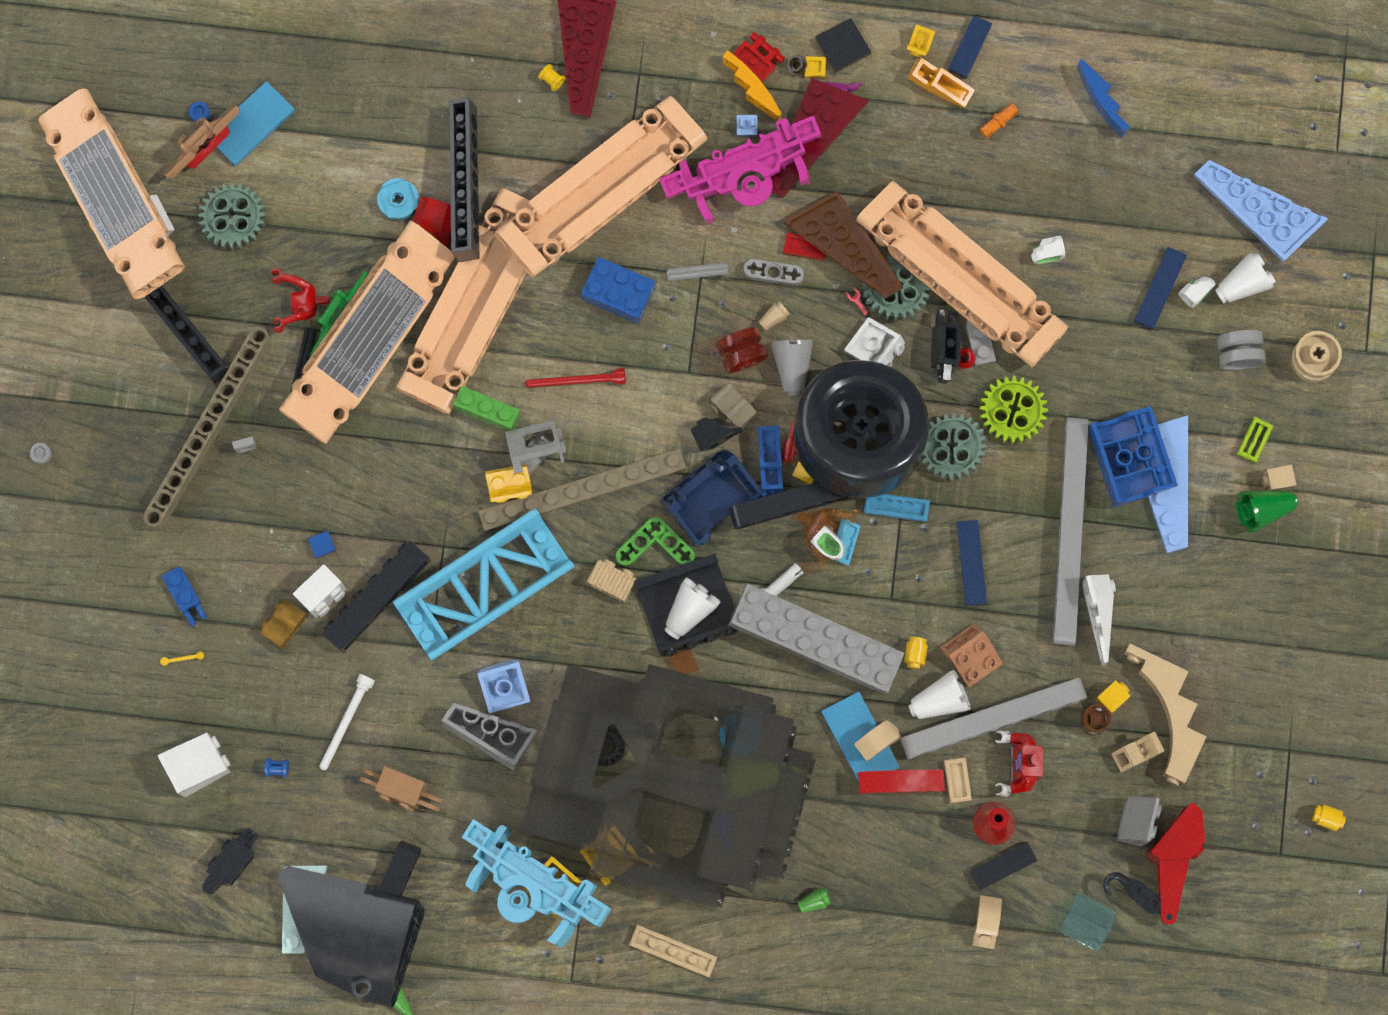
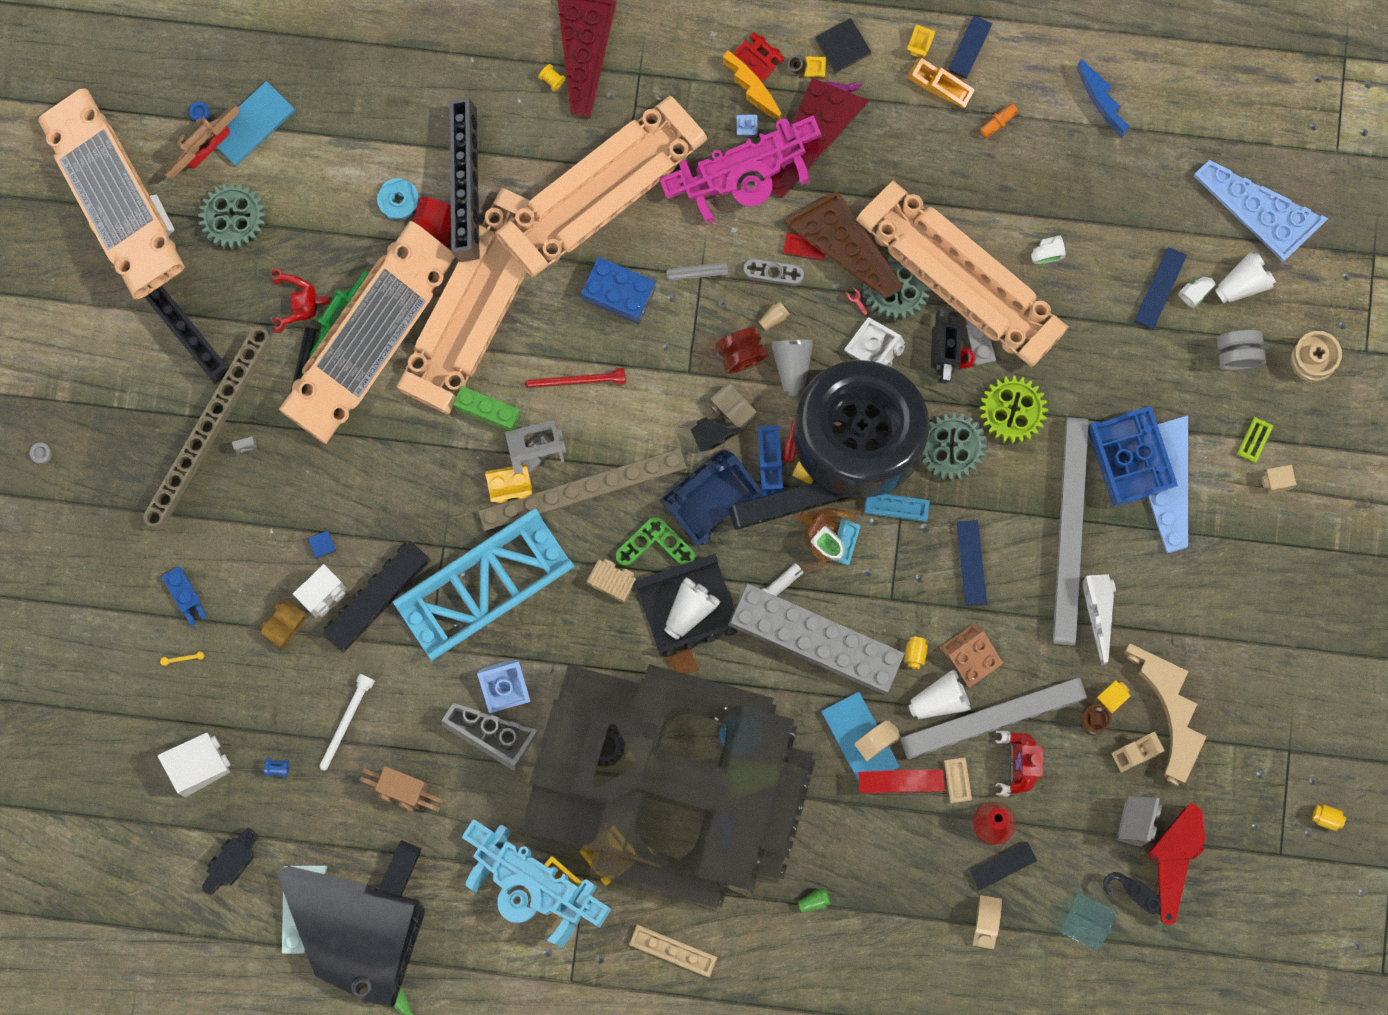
(1262, 508): green cone -> none

